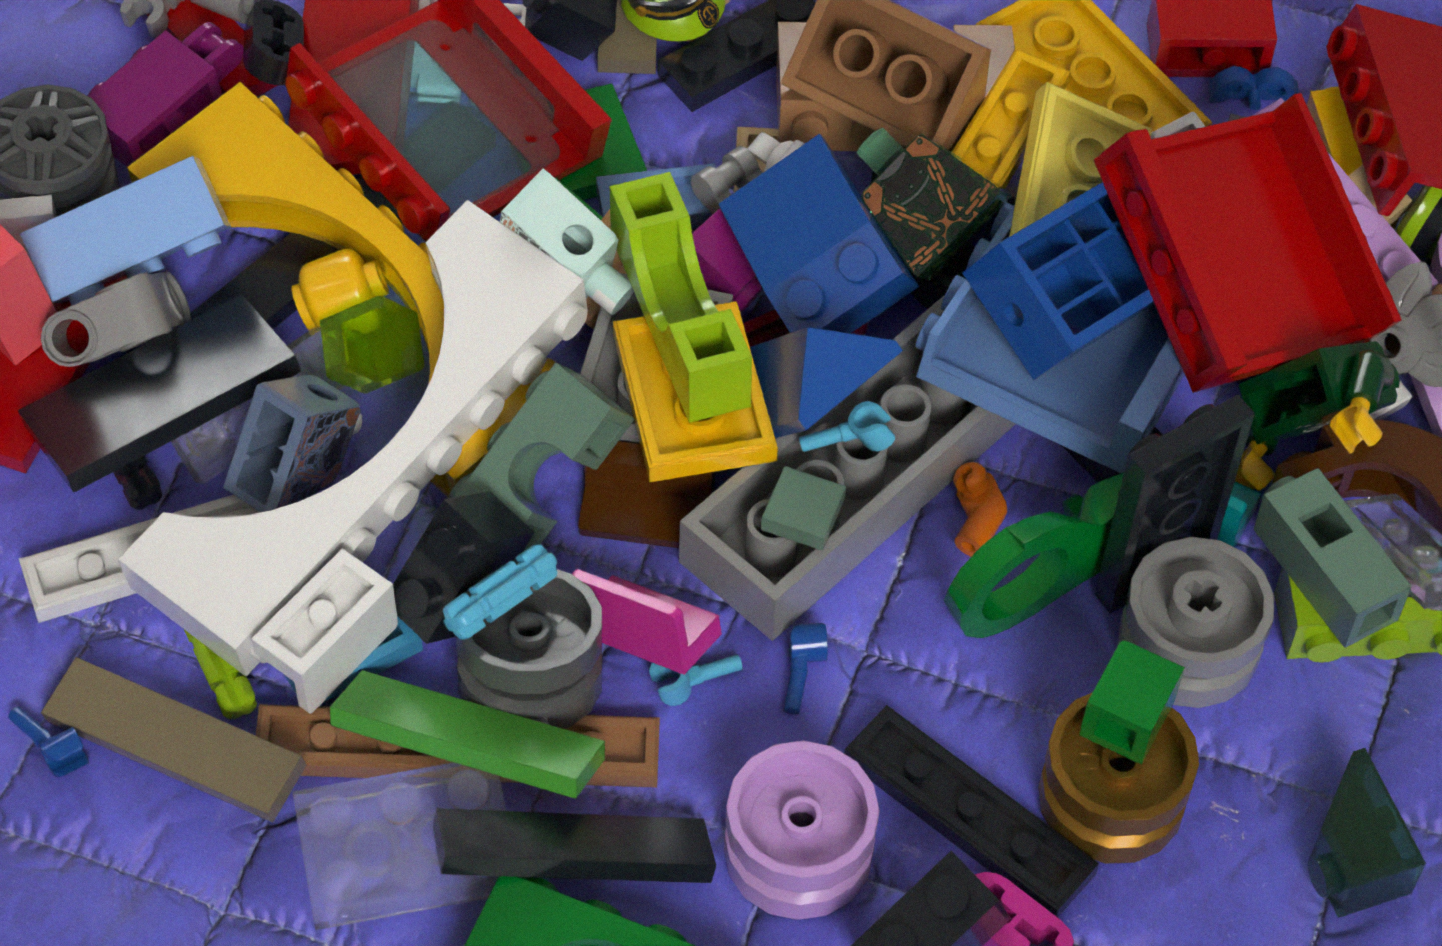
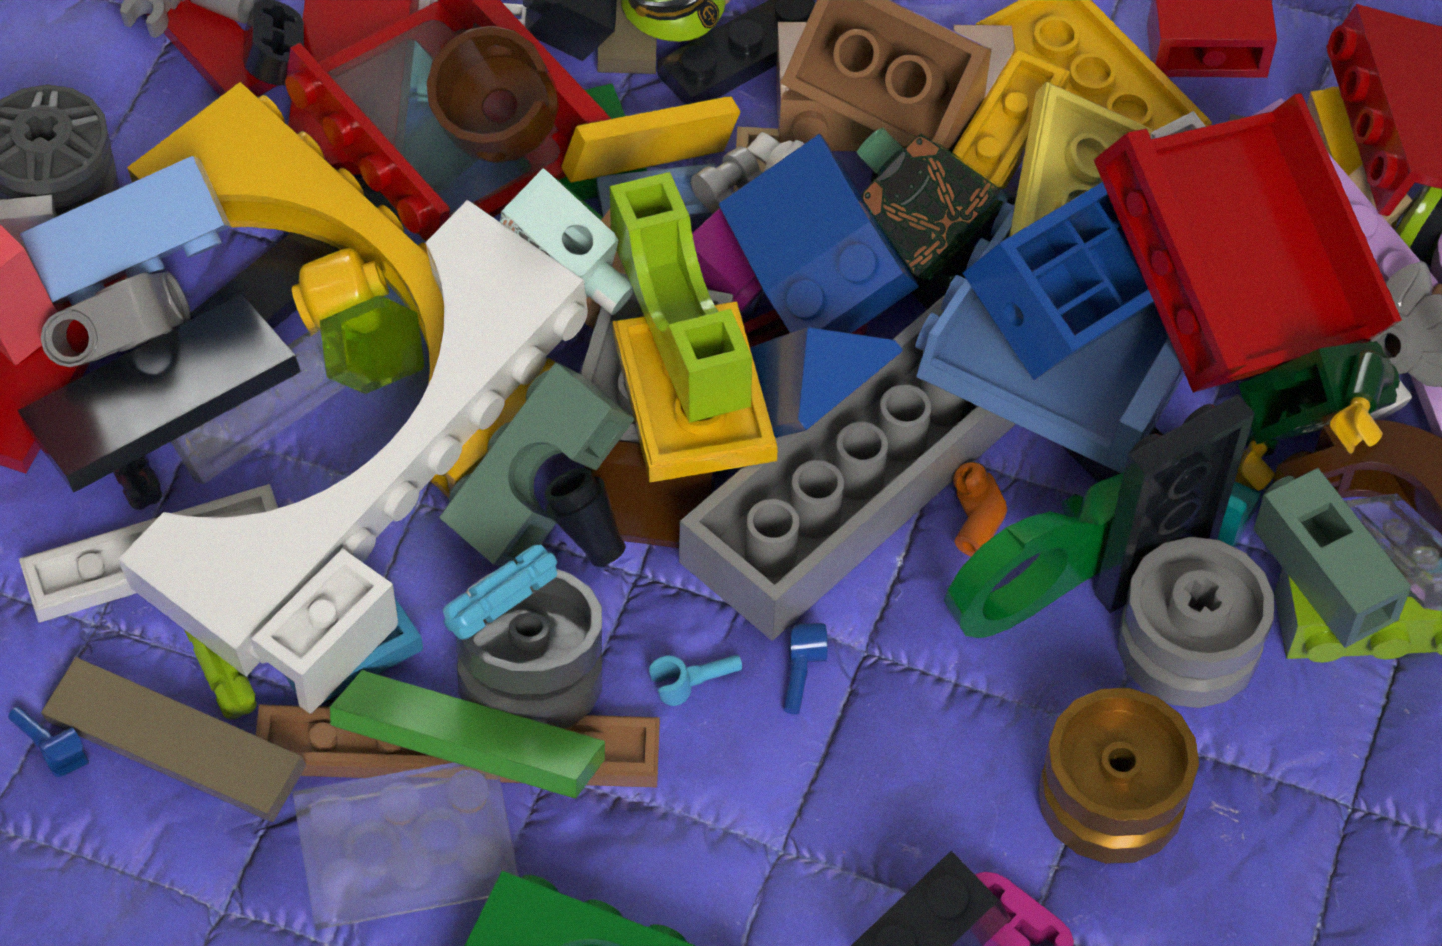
(164, 88): magenta brick -> none
(291, 441): sand blue torso -> none
(459, 547): black brick -> none
(472, 70): none -> reddish brown piece
(573, 846): black tile -> none
(584, 513): none -> black cone
(650, 138): none -> yellow tile
(652, 623): dark pink panel -> none
(800, 829): lavender wheel -> none
(803, 508): sand green tile -> none
(863, 423): medium azure hand -> none
(971, 811): black tile -> none
(1131, 701): green panel -> none
(1240, 83): blue piece -> none
(1364, 844): slope -> none

